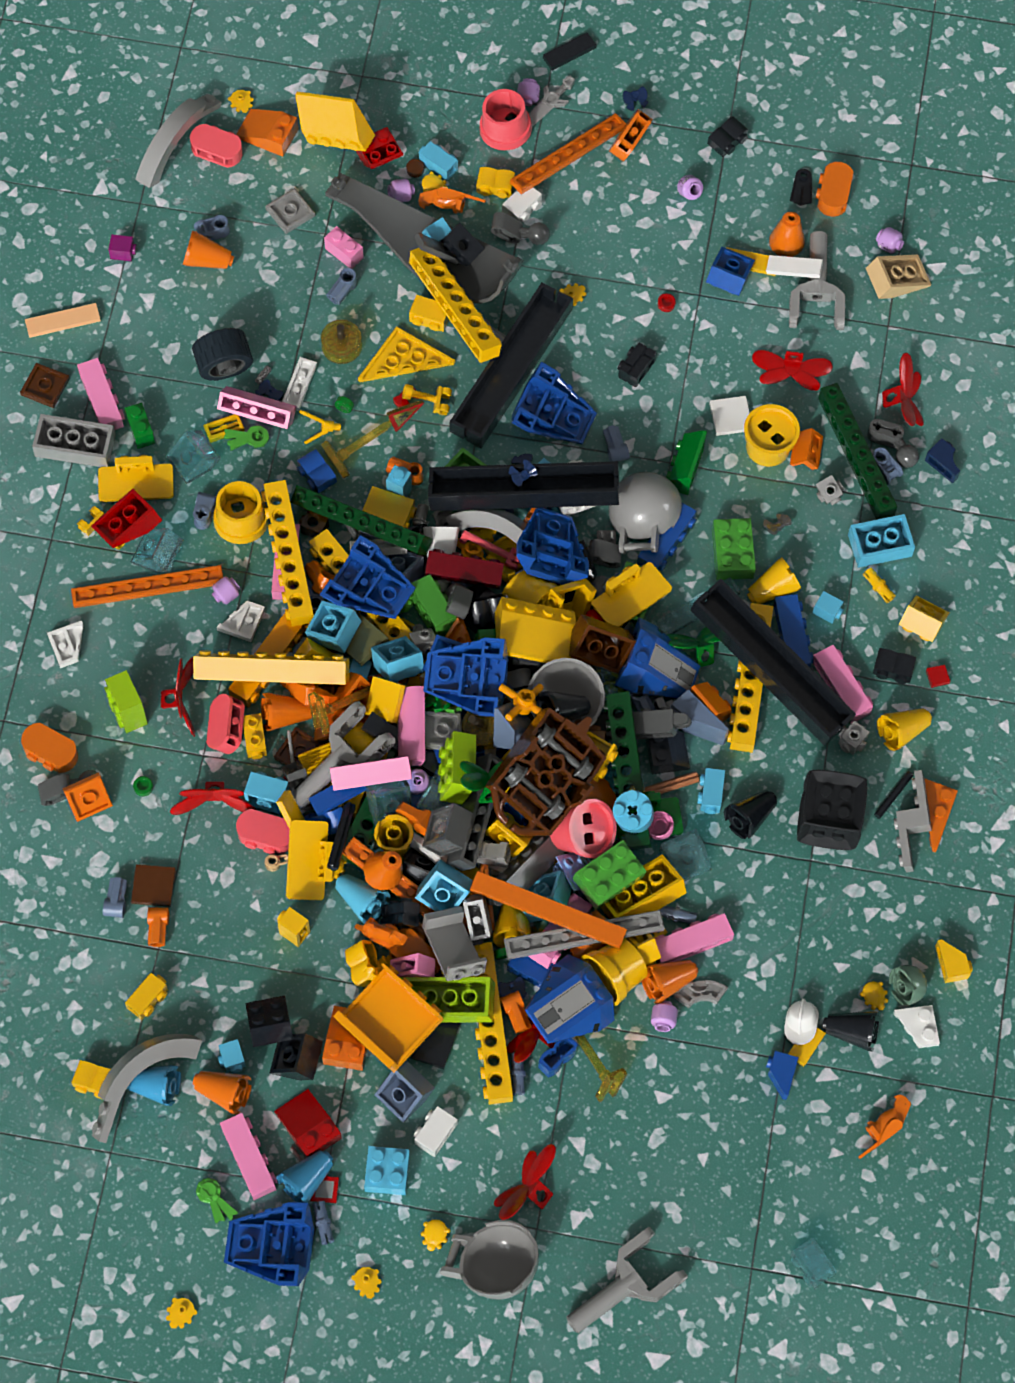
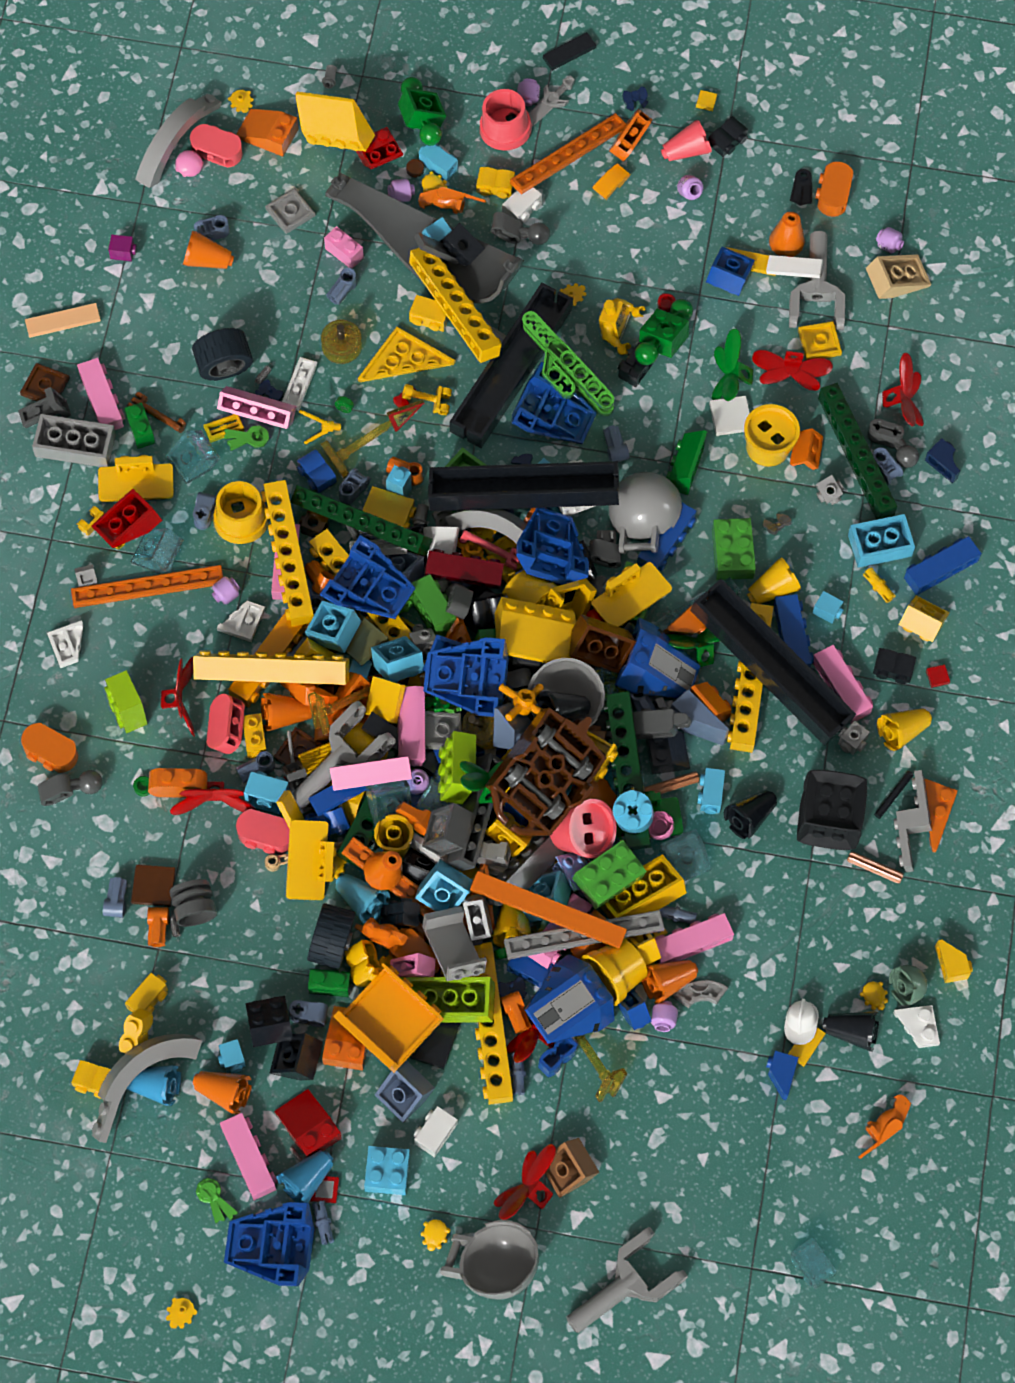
(51, 405): none -> dark grey bracket
(86, 576): none -> light grey tile
(87, 797): orange tile -> none
(135, 1029): none -> yellow brick
(171, 781): none -> orange brick
(174, 927): none -> light grey piece
(178, 426): none -> dark orange hinge
(188, 163): none -> bright pink hair
(193, 902): none -> dark grey wheel
(255, 765): none -> sand blue piece
(293, 926): yellow brick -> none
(310, 1013): none -> sand blue piece
(329, 79): none -> light grey pin
(329, 982): none -> green brick
(331, 936): none -> black wheel
(341, 836): black axle -> none
(354, 483): none -> sand blue piece
(367, 1281): yellow piece -> none
(422, 110): none -> green brick
(518, 478): dark blue piece -> none
(556, 356): none -> bright green beam
(571, 1167): none -> medium nougat slope
(611, 180): none -> light orange slope
(614, 321): none -> yellow torso
(634, 1010): none -> blue slope
(664, 332): none -> green brick
(686, 624): none -> orange slope
(687, 143): none -> coral cone
(706, 100): none -> yellow tile
(728, 363): none -> green piece
(820, 340): none -> yellow tile
(875, 867): none -> axle
(942, 565): none -> blue brick

